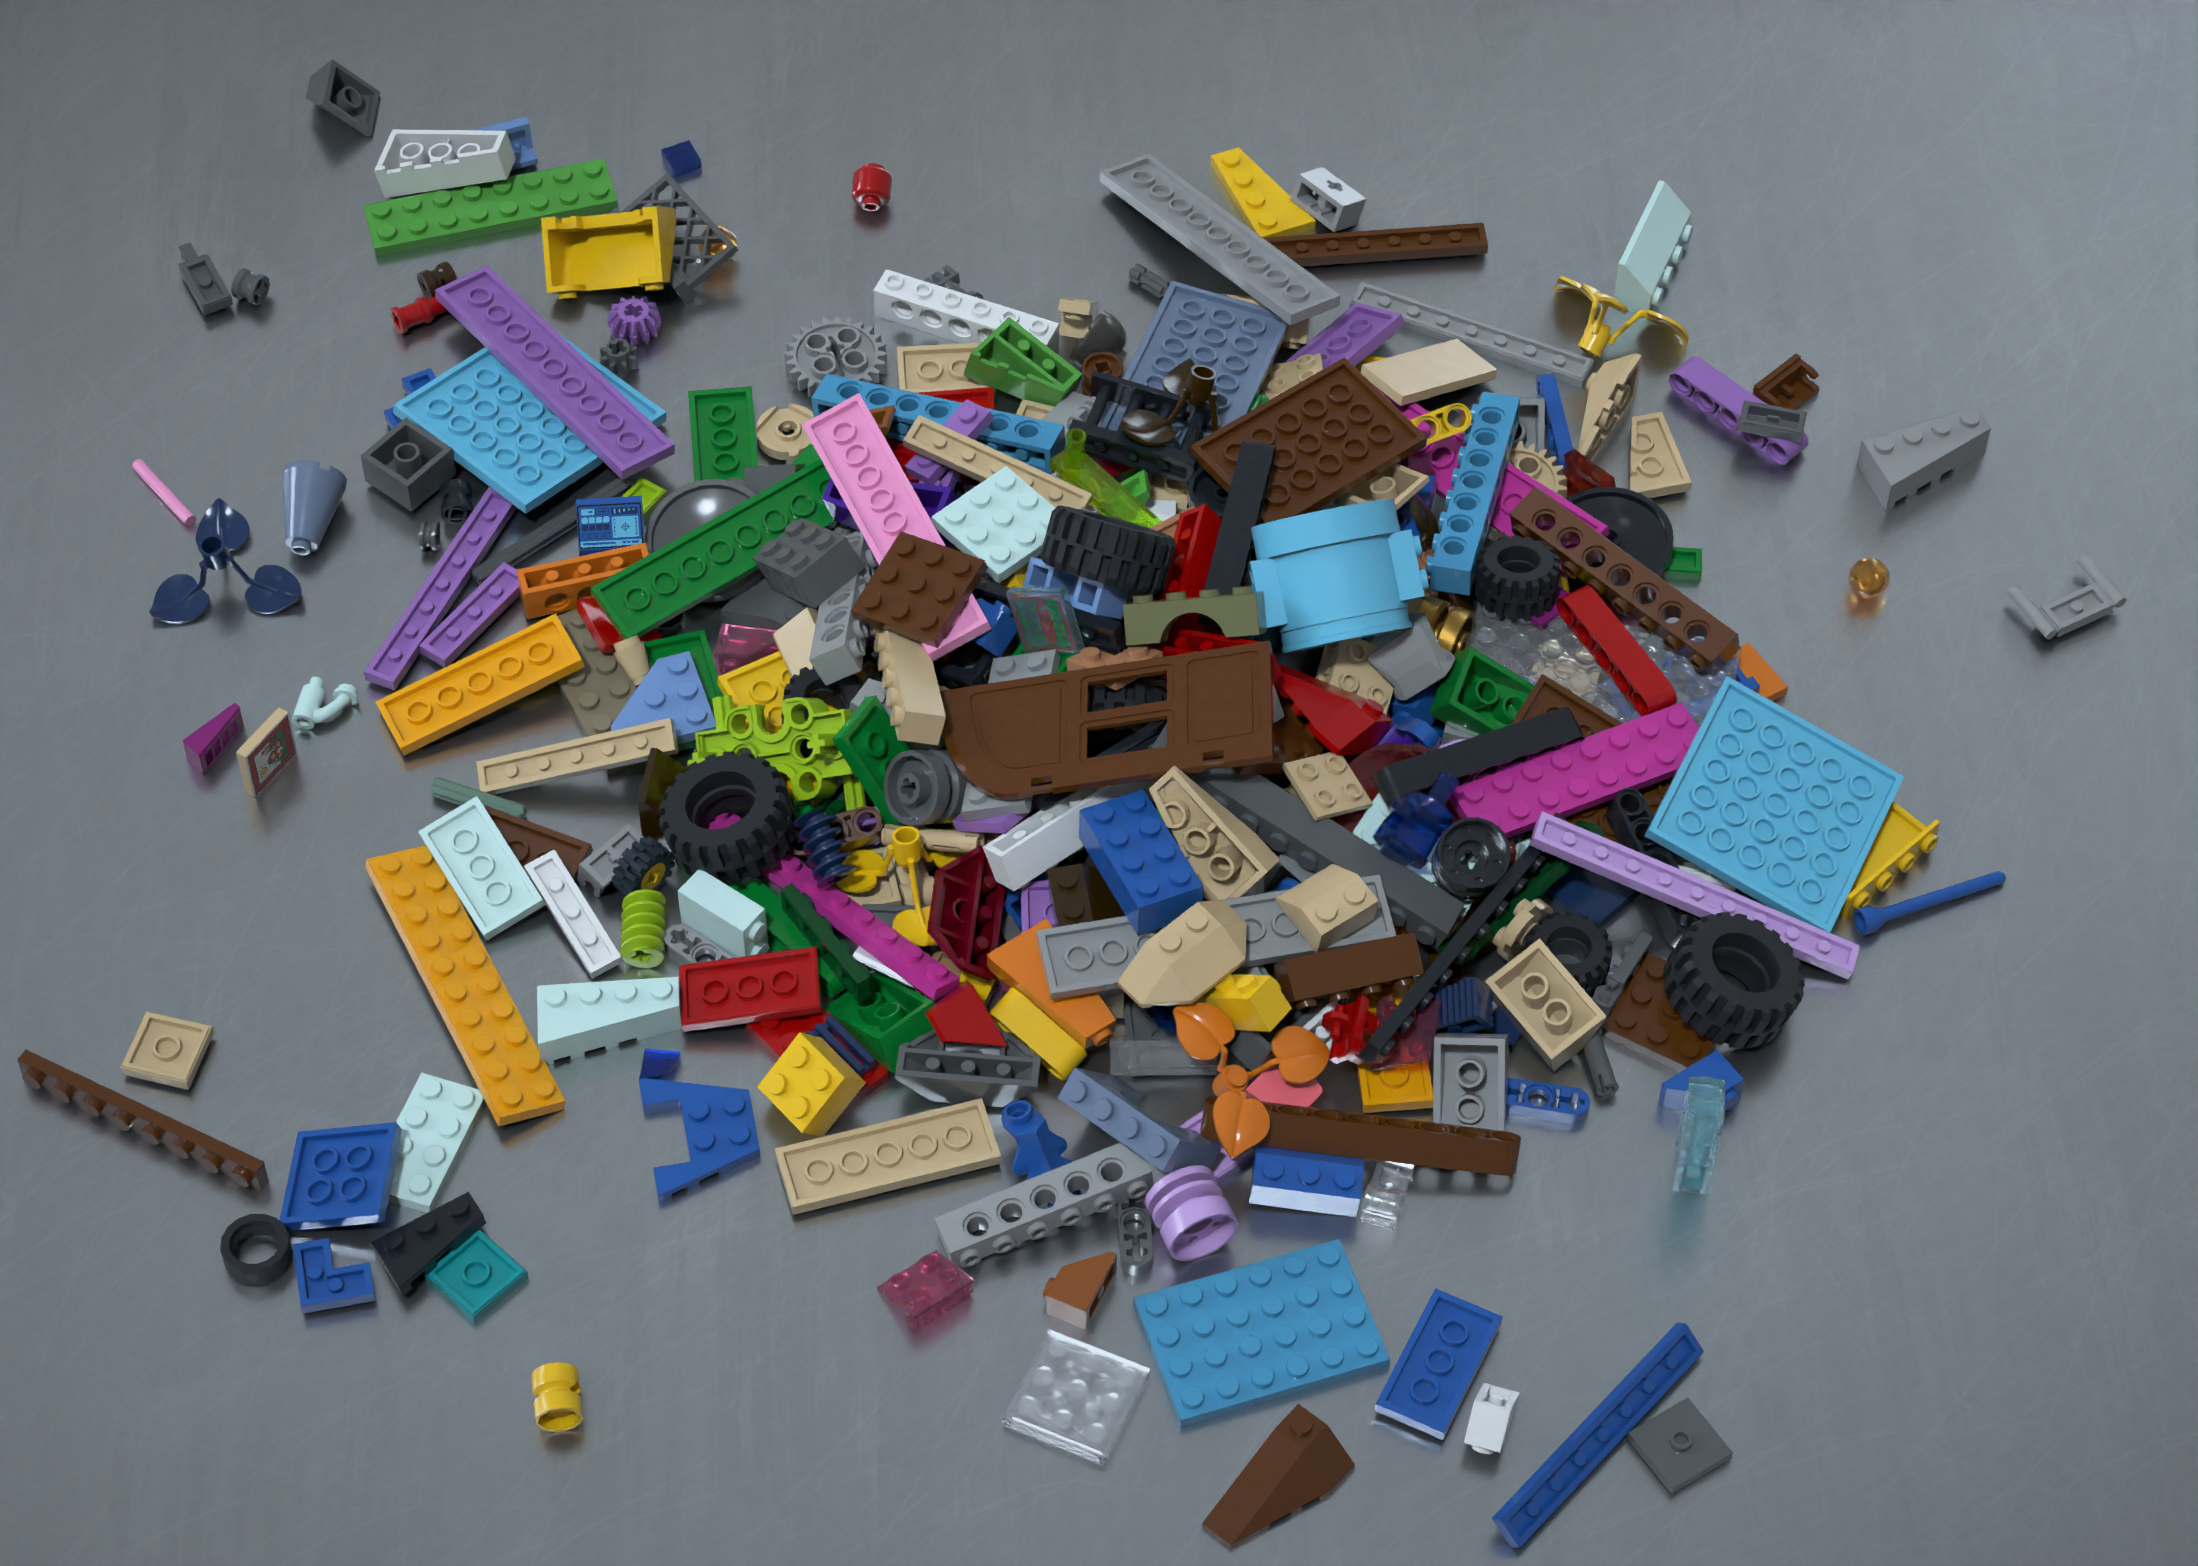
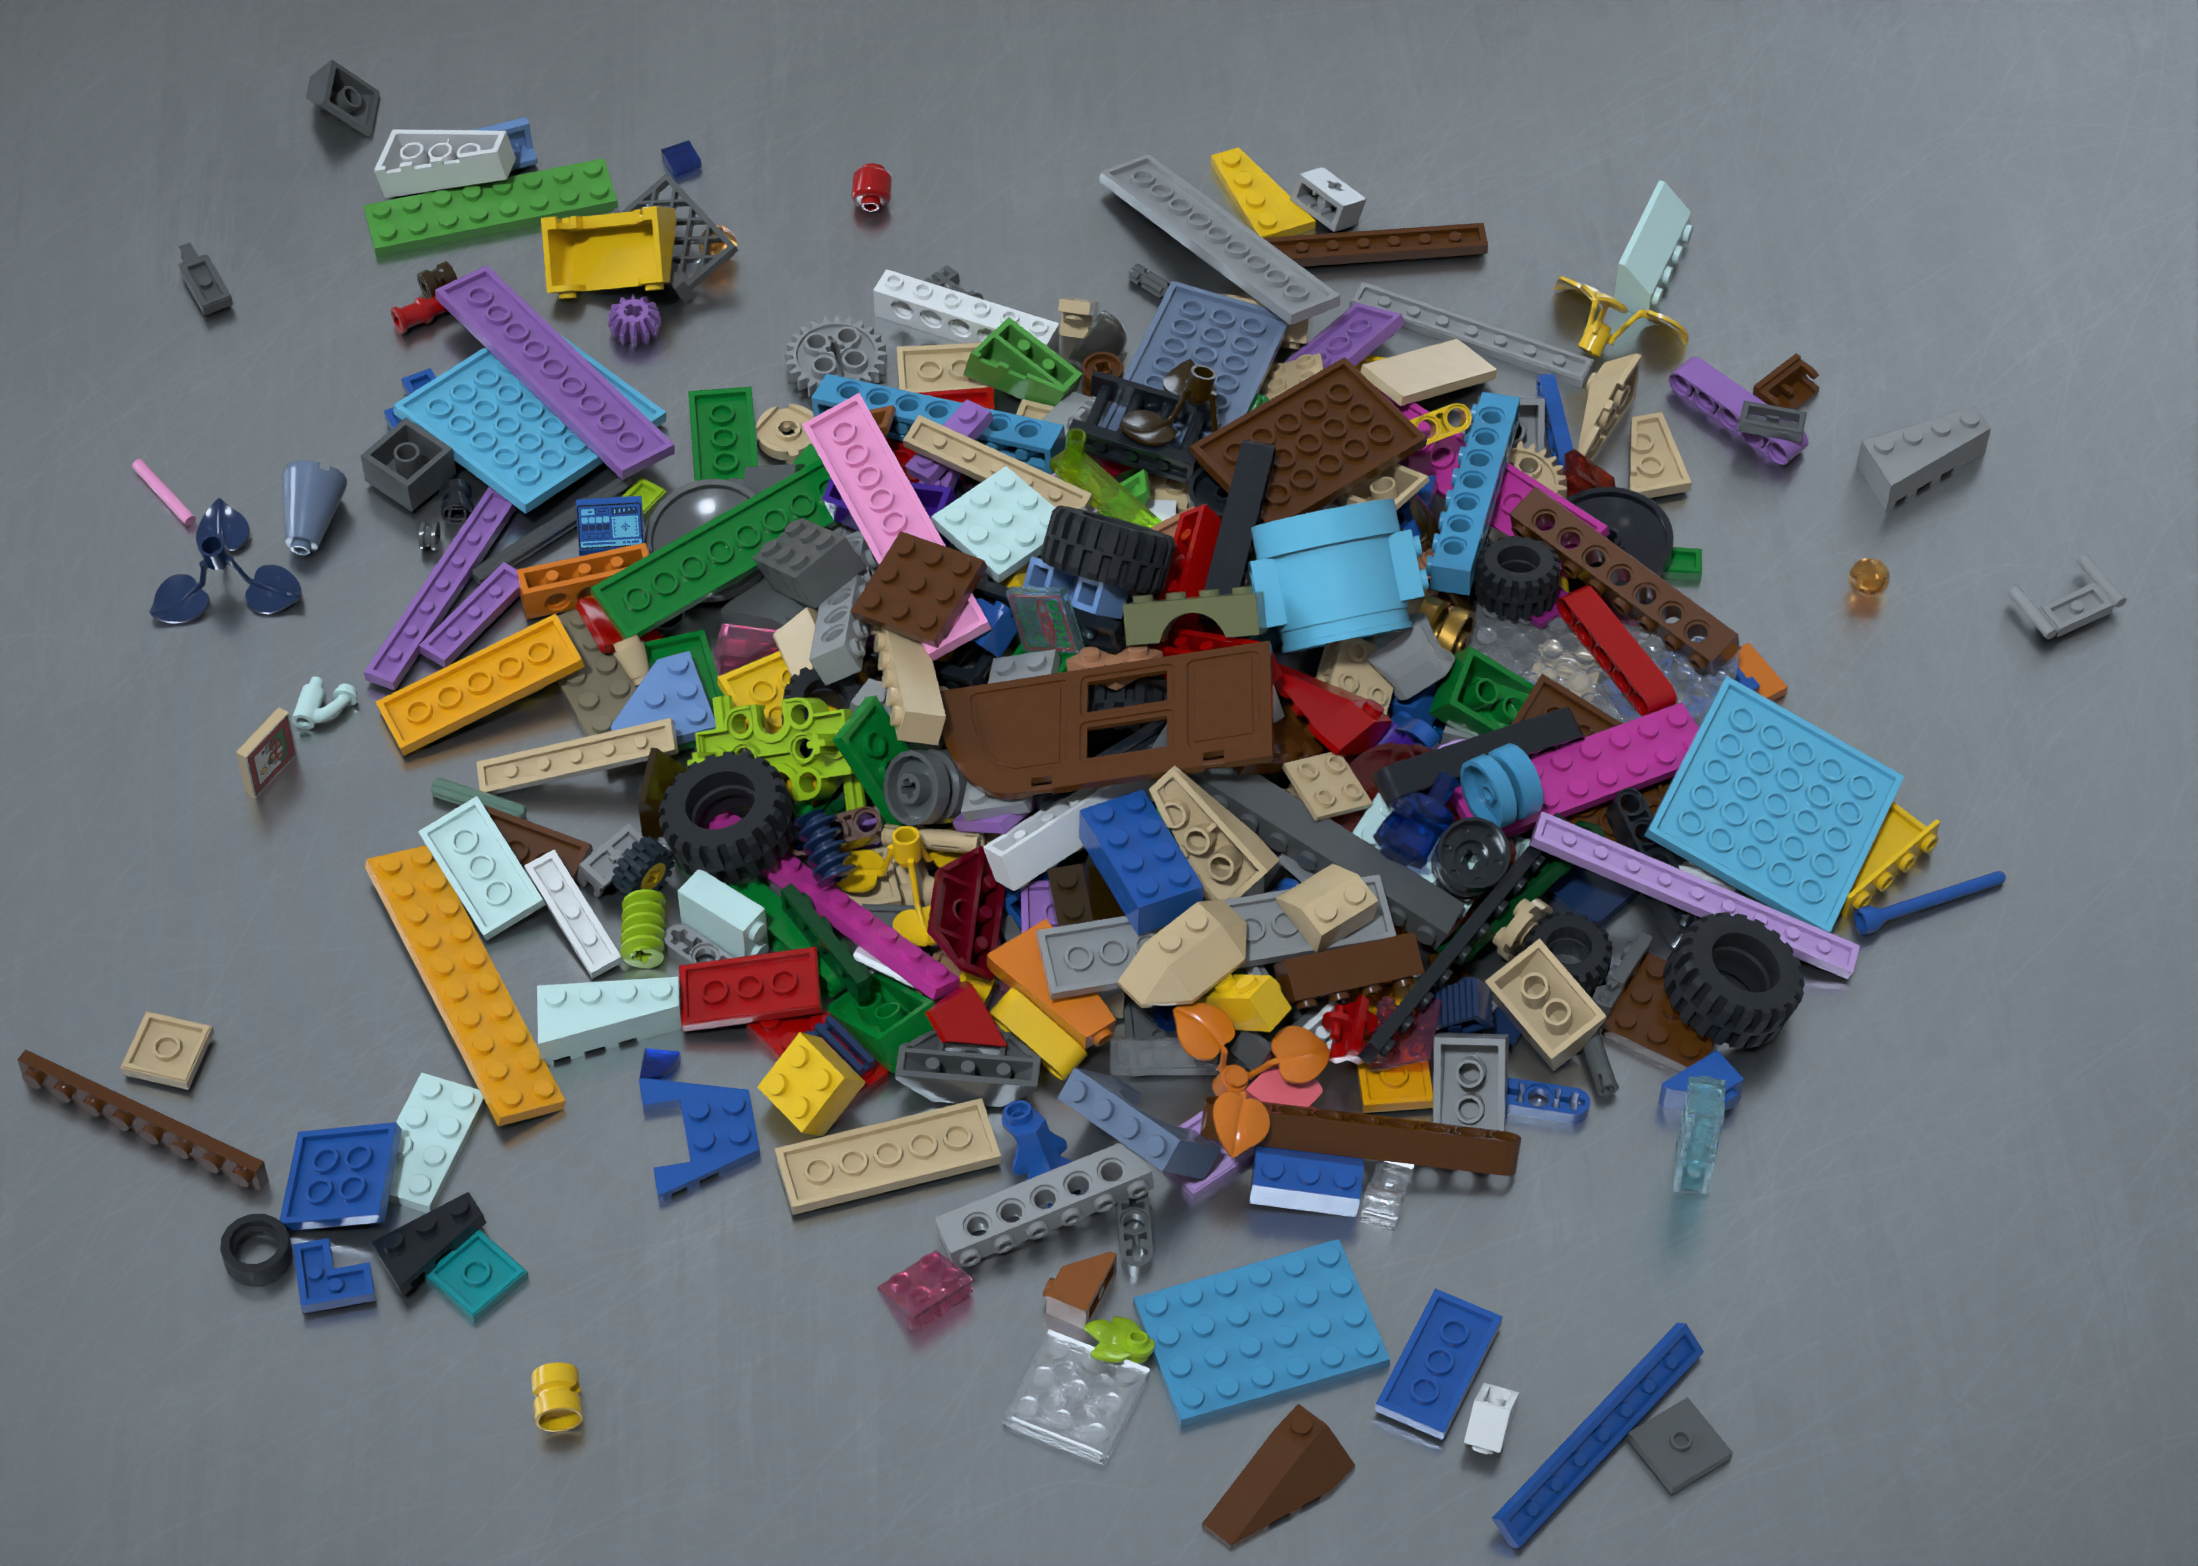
(211, 739): magenta slope -> none
(250, 286): dark grey wheel -> none
(619, 357): dark grey gear -> none
(1119, 1340): none -> lime plate
(1191, 1213): lavender wheel -> none
(1502, 786): none -> dark azure wheel

